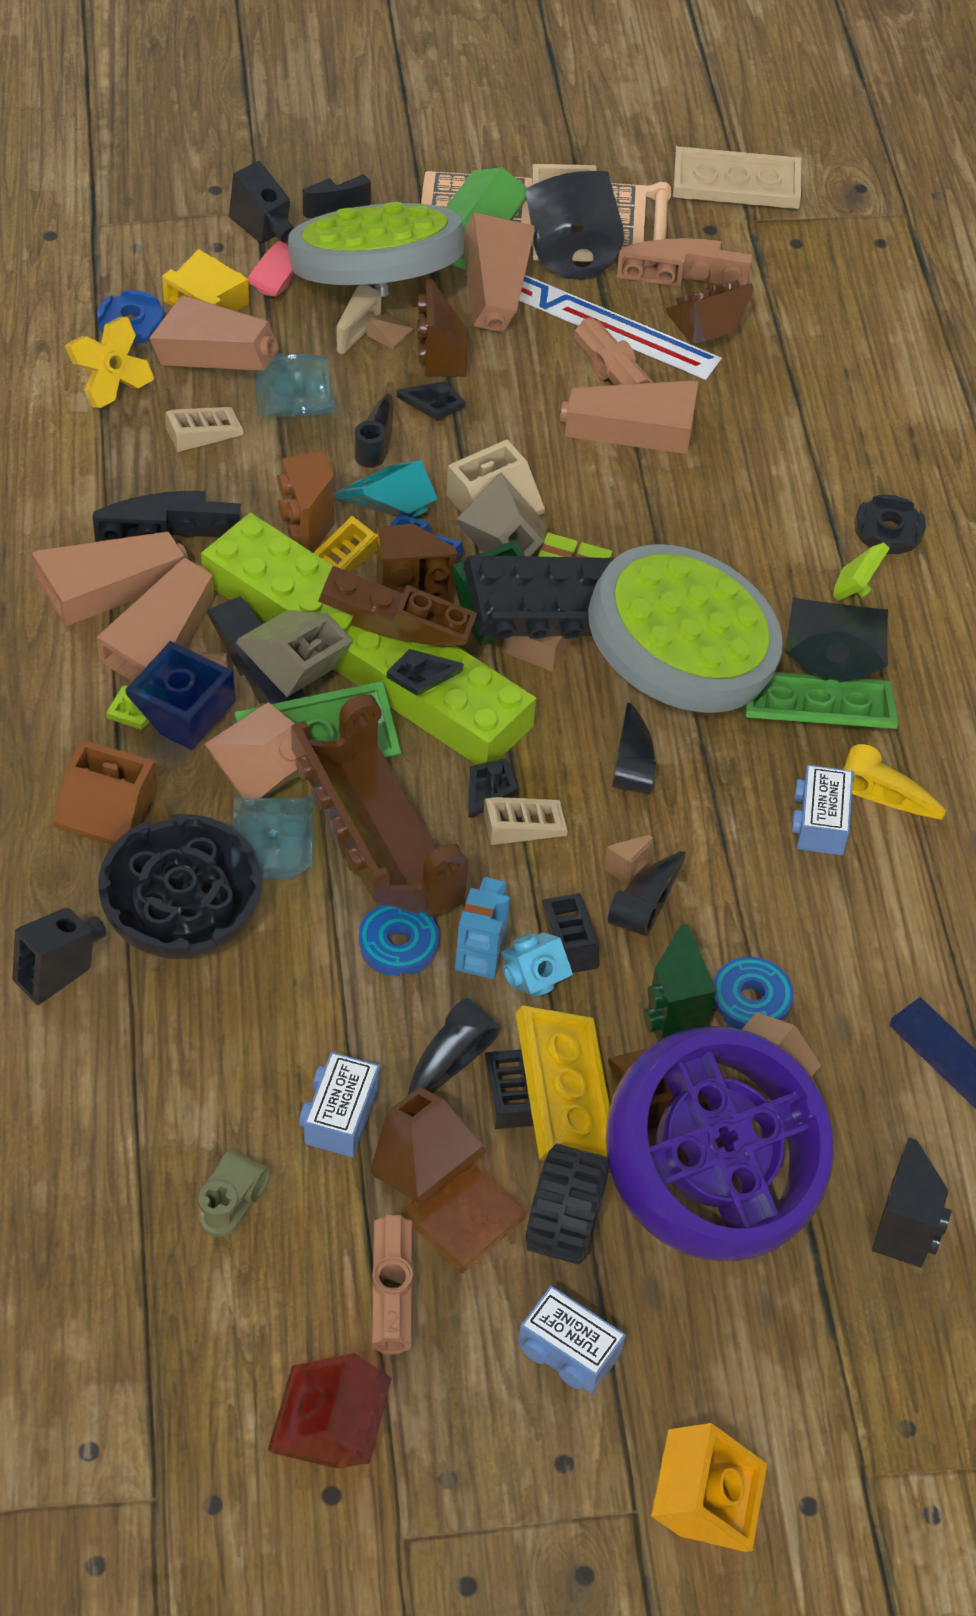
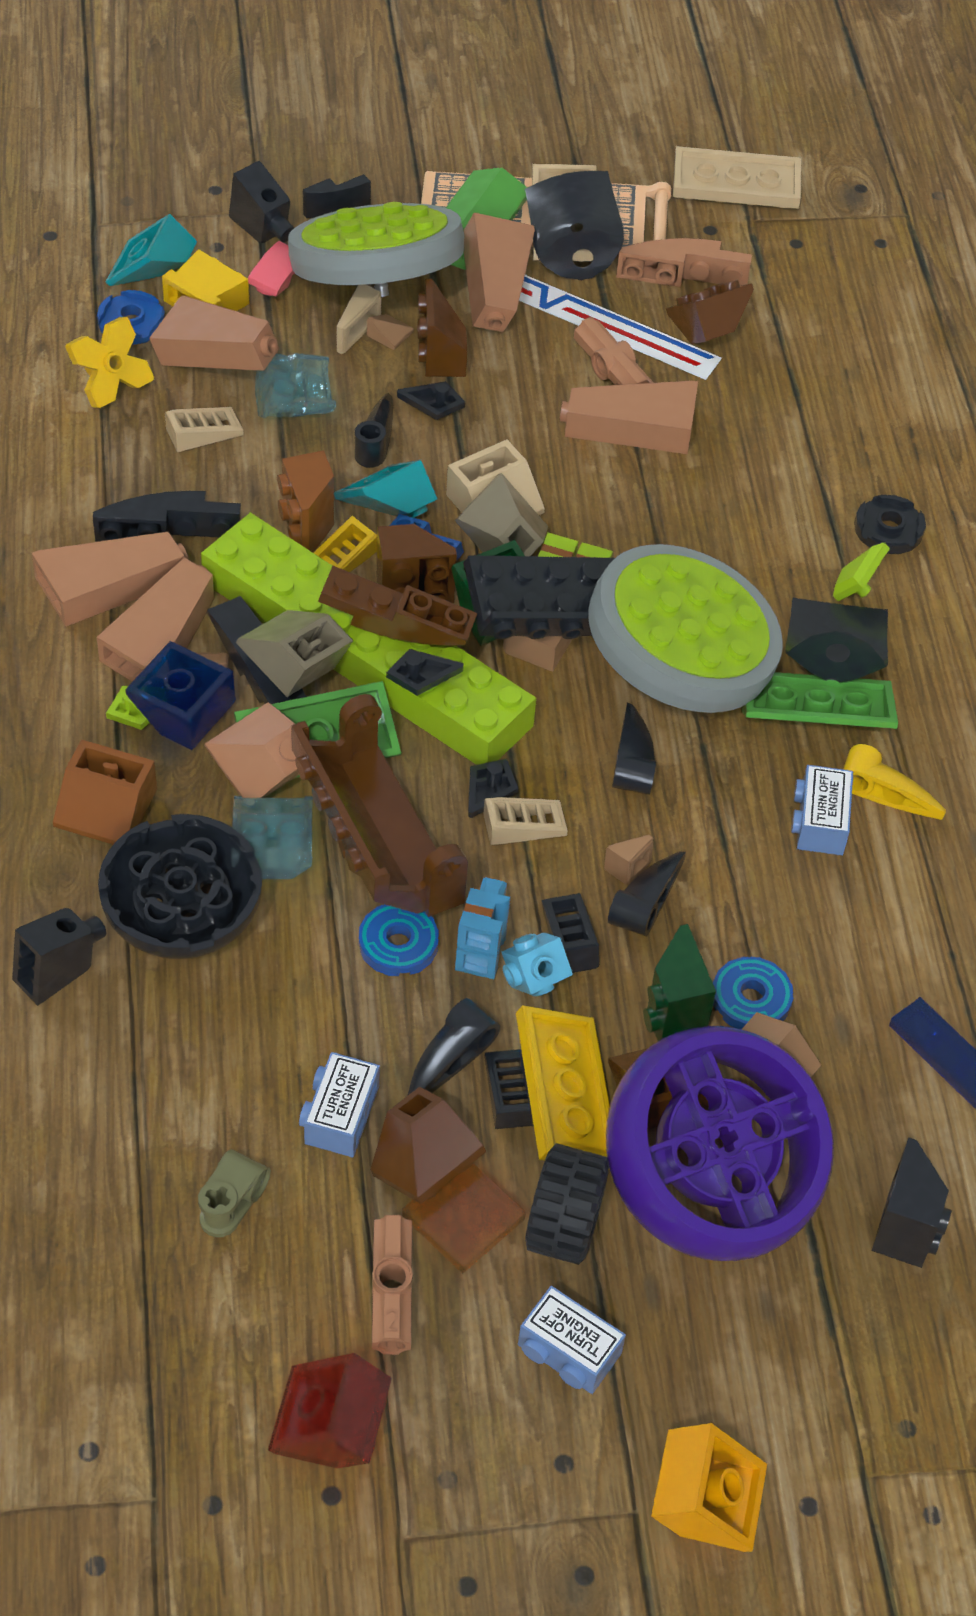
(153, 252): none -> teal slope

